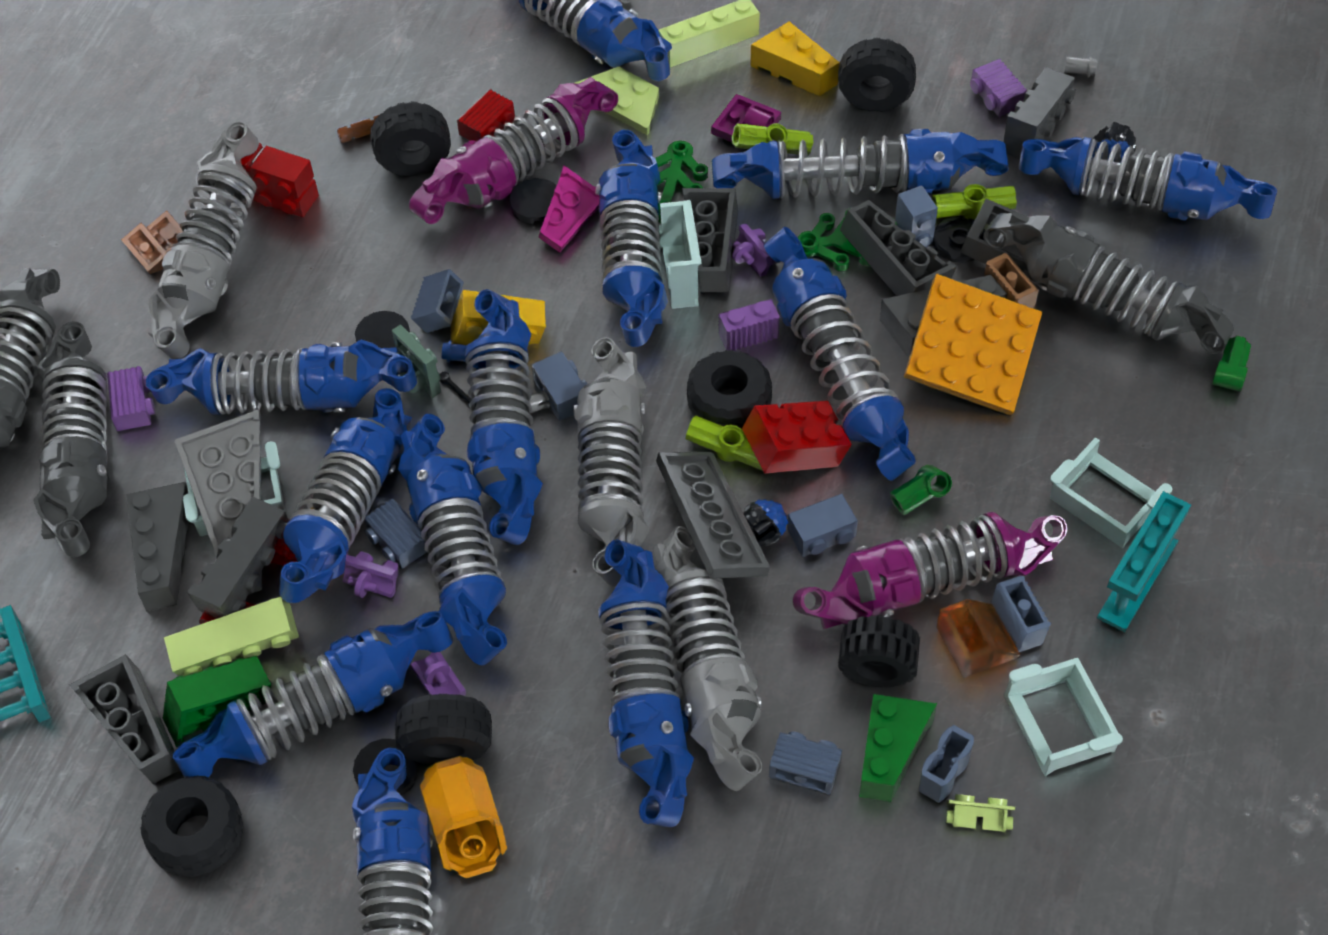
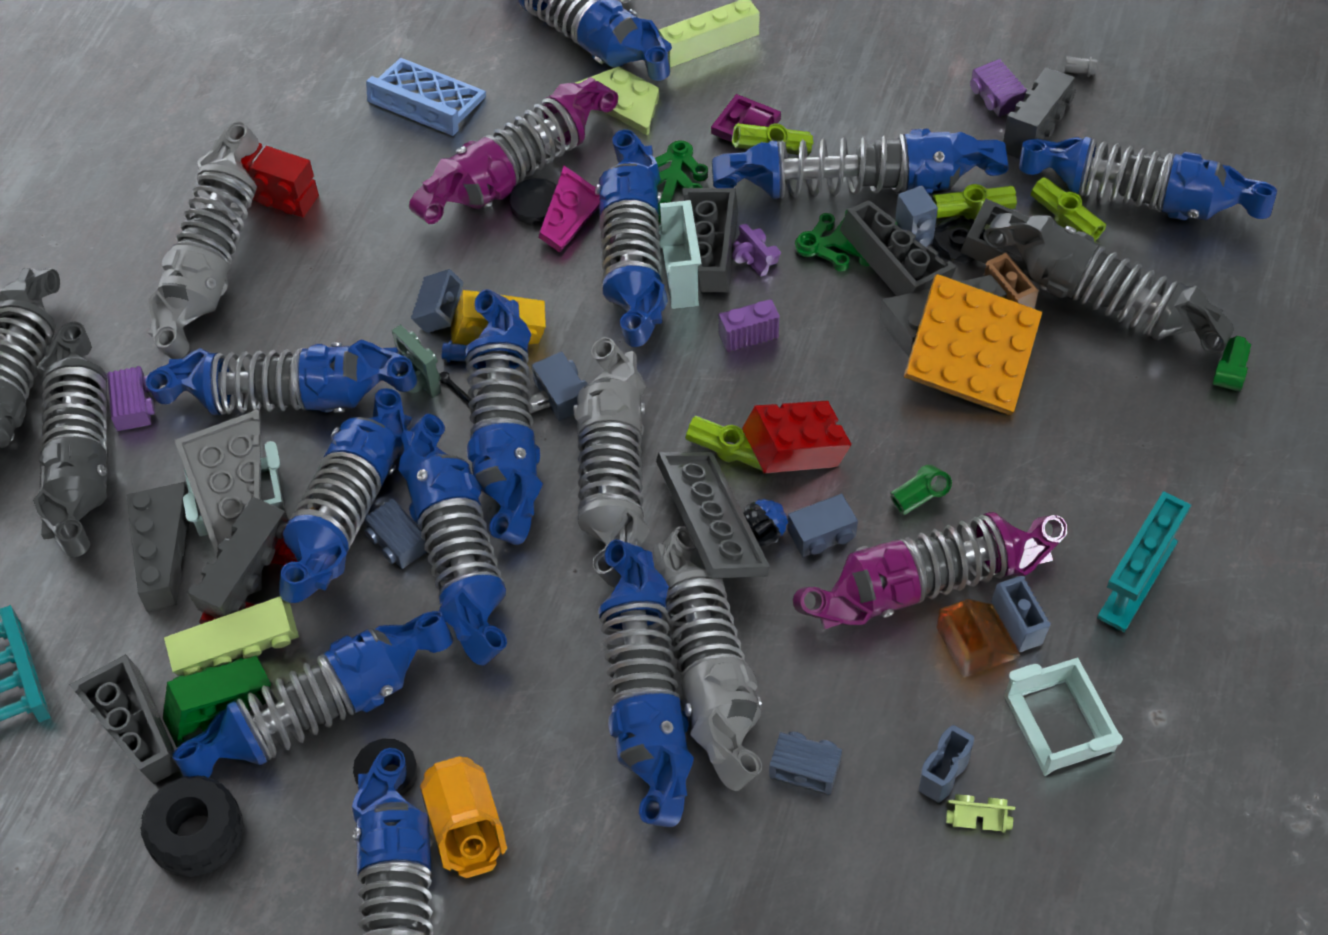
(153, 242): nougat slope -> none
(356, 130): dark orange axle -> none
(371, 577): medium lavender hips -> none
(378, 328): black tile -> none
(410, 138): black tyre -> none
(419, 105): none -> light blue fence
(437, 675): medium lavender hips -> none
(443, 728): black tyre -> none
(485, 116): red brick -> none
(728, 371): black tyre -> none
(796, 57): yellow wedge -> none
(818, 313): piece -> none
(877, 74): black tyre -> none
(879, 651): black tyre -> none
(892, 742): green wedge -> none
(1067, 208): none -> lime piece
(1071, 470): light aqua piece -> none
(1116, 134): black piece -> none

